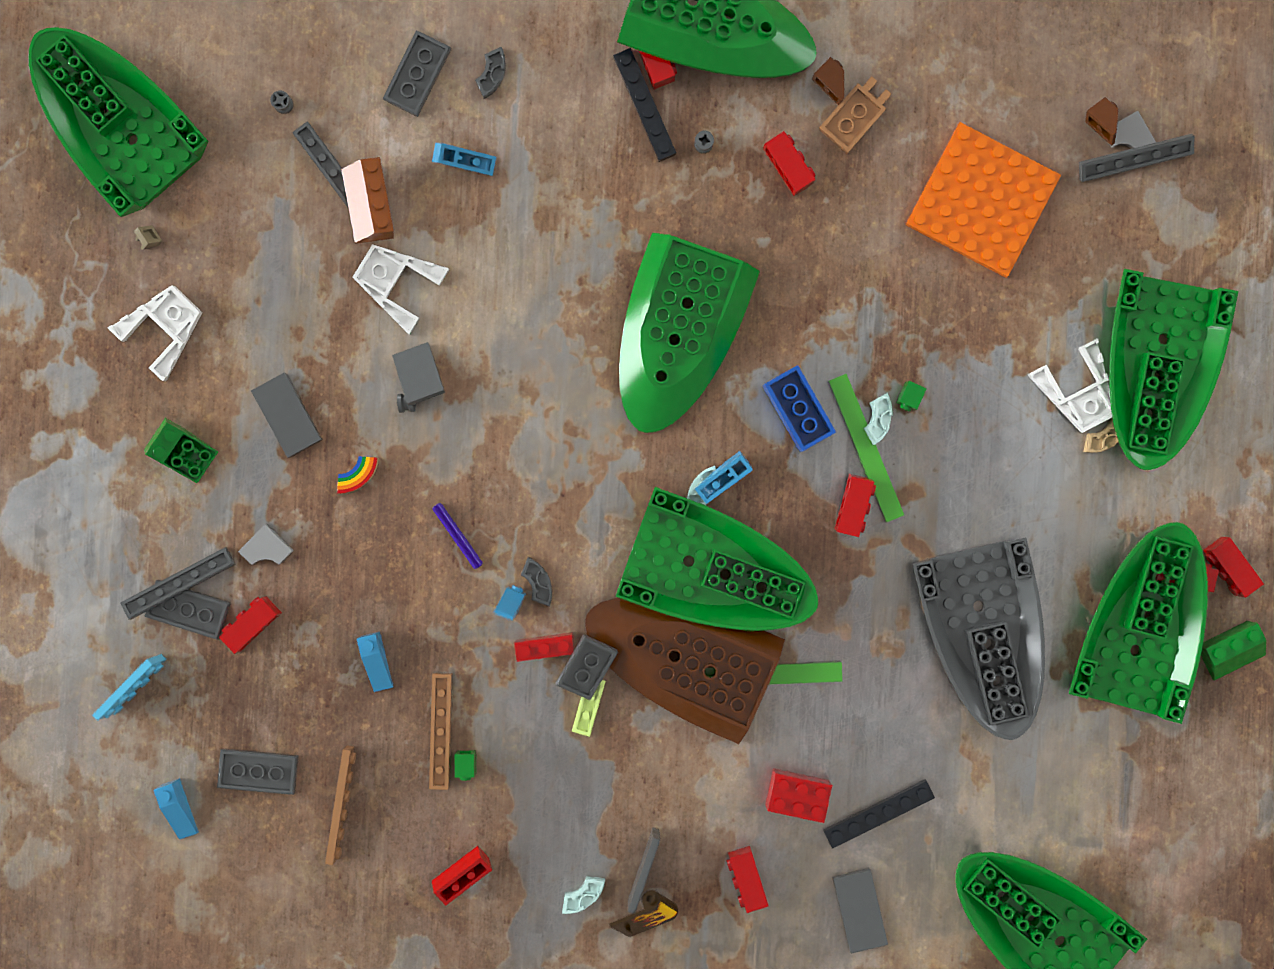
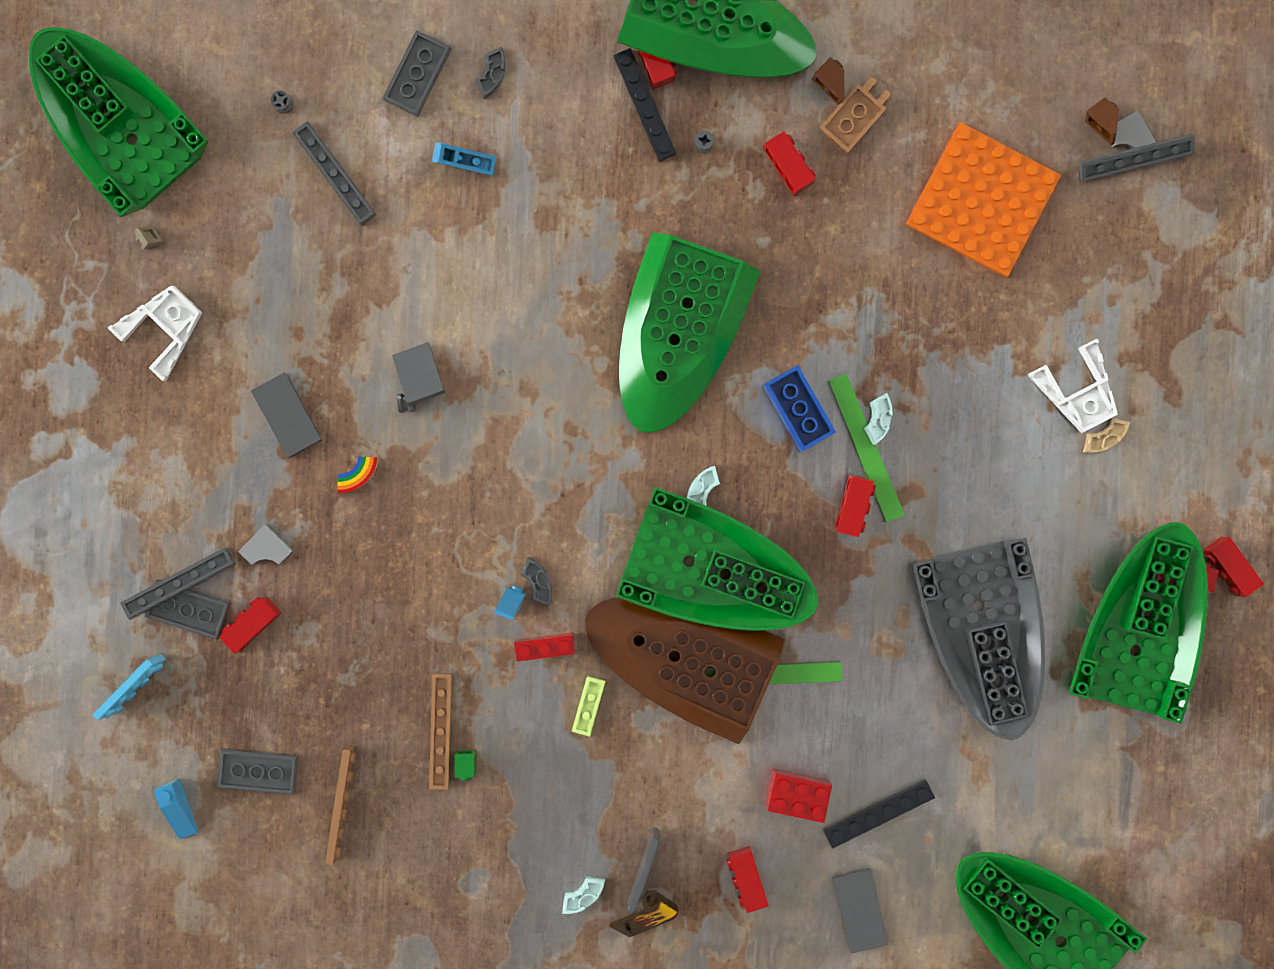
(180, 450): green slope -> none
(367, 201): dark orange slope -> none
(375, 661): dark azure slope -> none
(382, 270): white wing -> none
(457, 536): dark purple axle -> none
(461, 875): red brick -> none
(586, 667): dark grey tile -> none
(724, 477): dark azure slope -> none
(910, 396): green brick -> none
(1188, 364): green piece -> none
(1233, 649): green slope -> none

